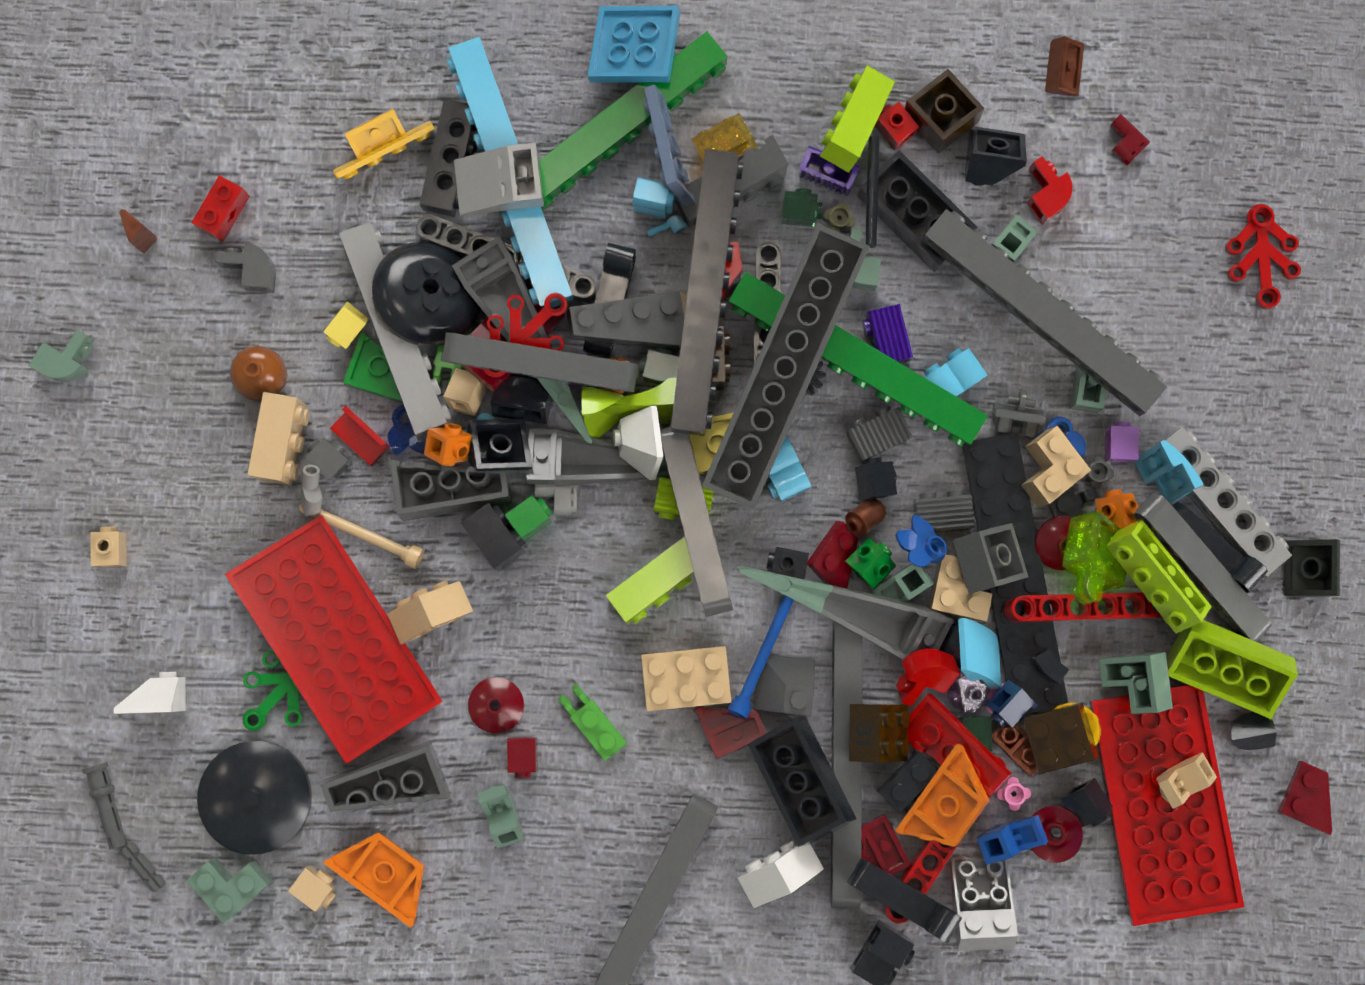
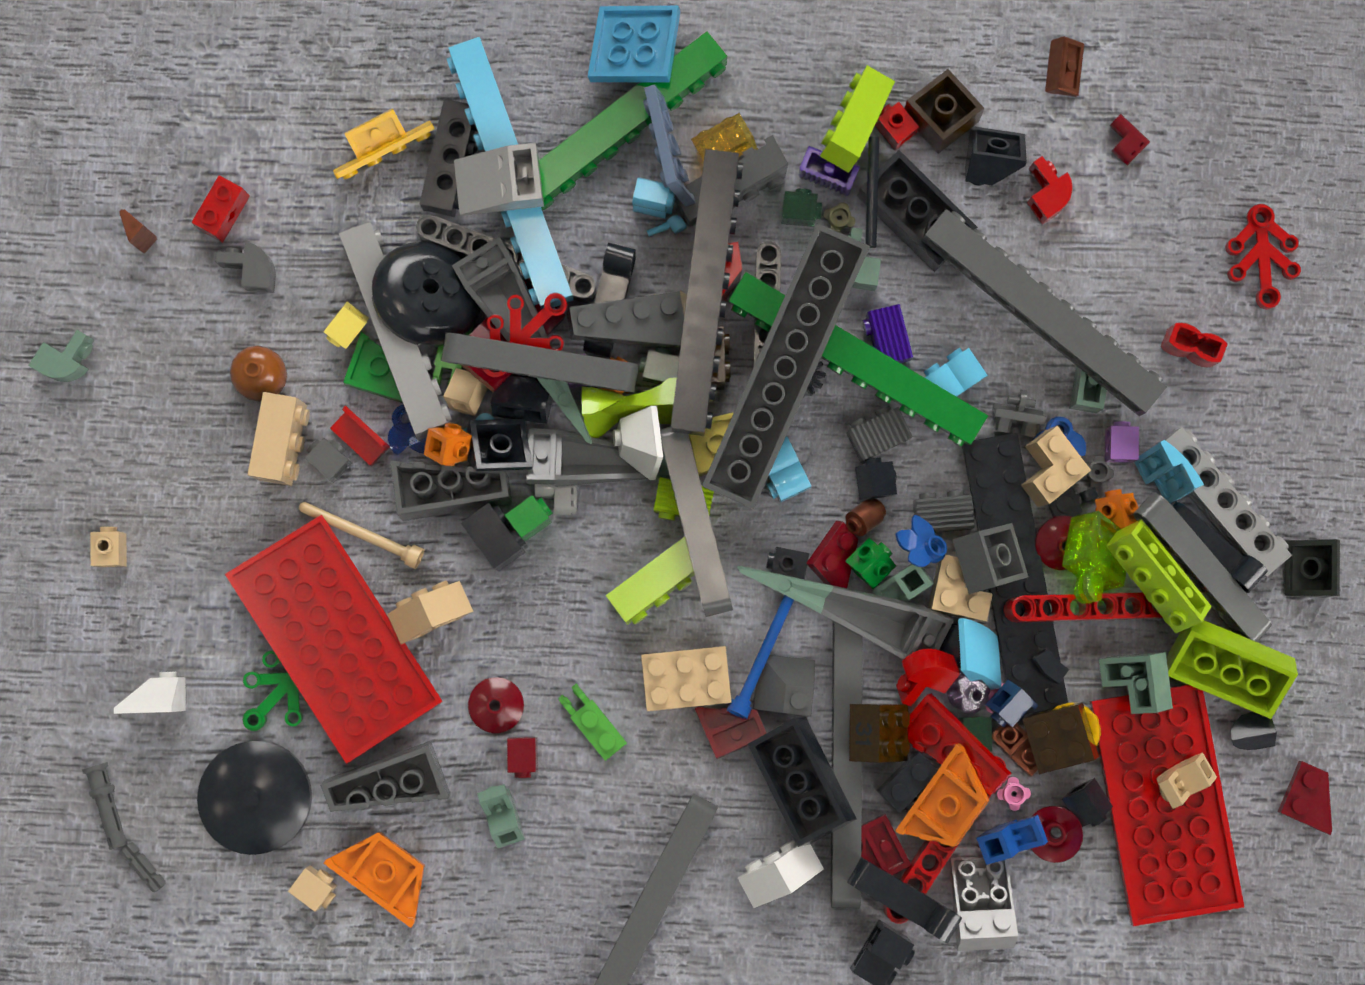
(226, 893): sand green brick -> none
(310, 491): light grey piece -> none
(1015, 237): sand green brick -> none
(1198, 347): none -> red brick

